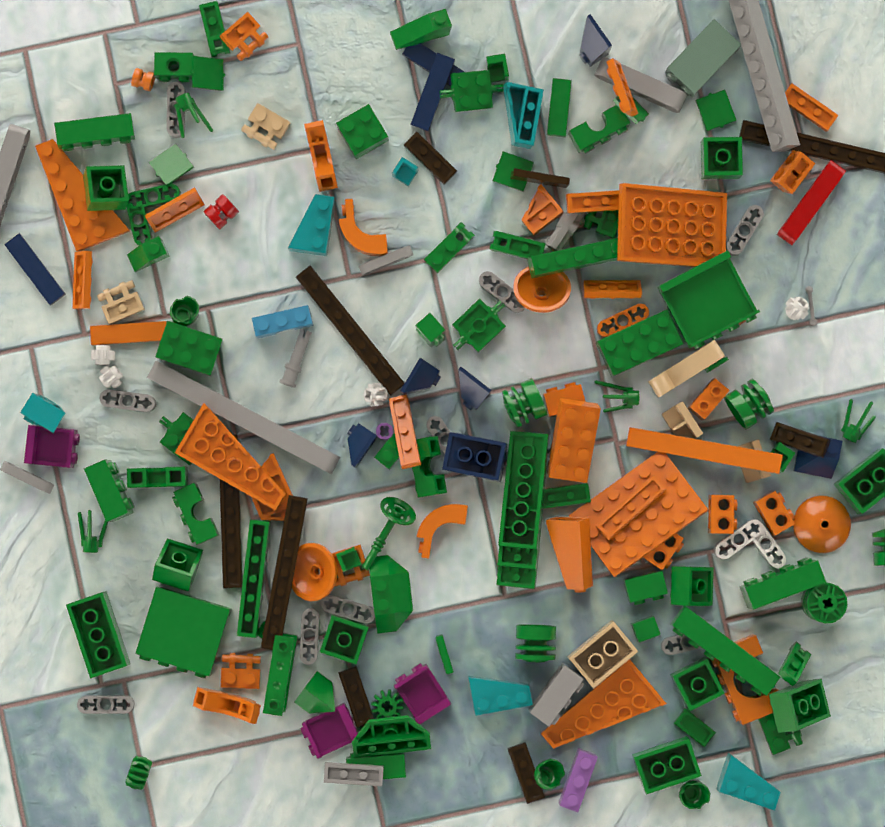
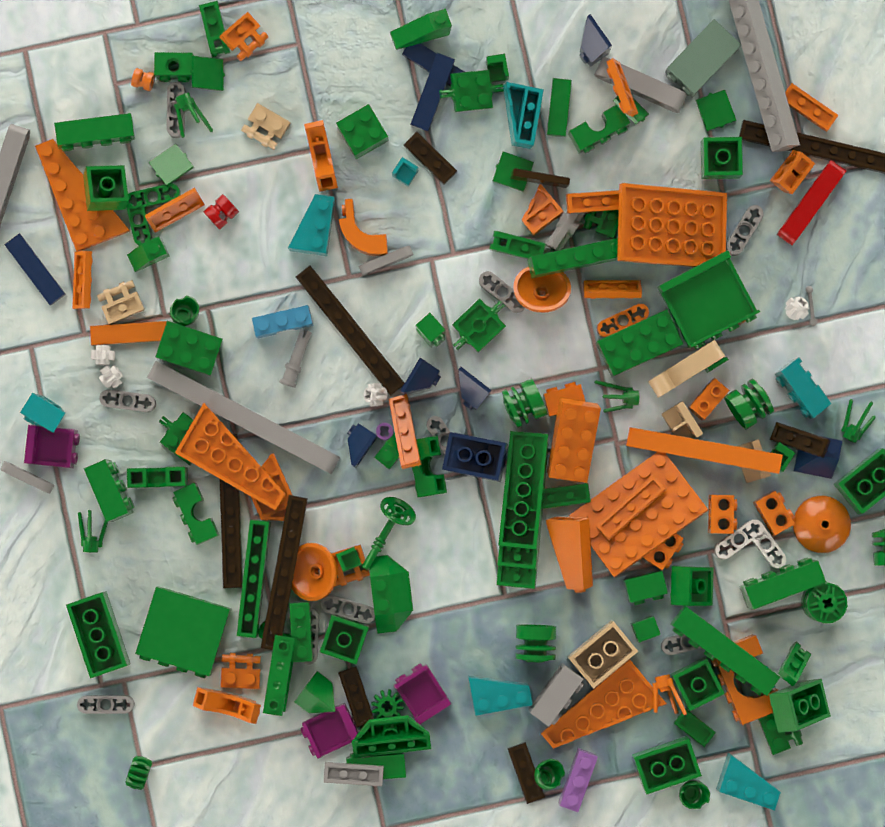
(177, 564): green slope -> none
(302, 631): none -> green brick
(444, 654): green tile -> none
(445, 514): orange arch -> none
(448, 248): green plate -> none
(666, 684): none -> orange plant
(802, 389): none -> teal wedge

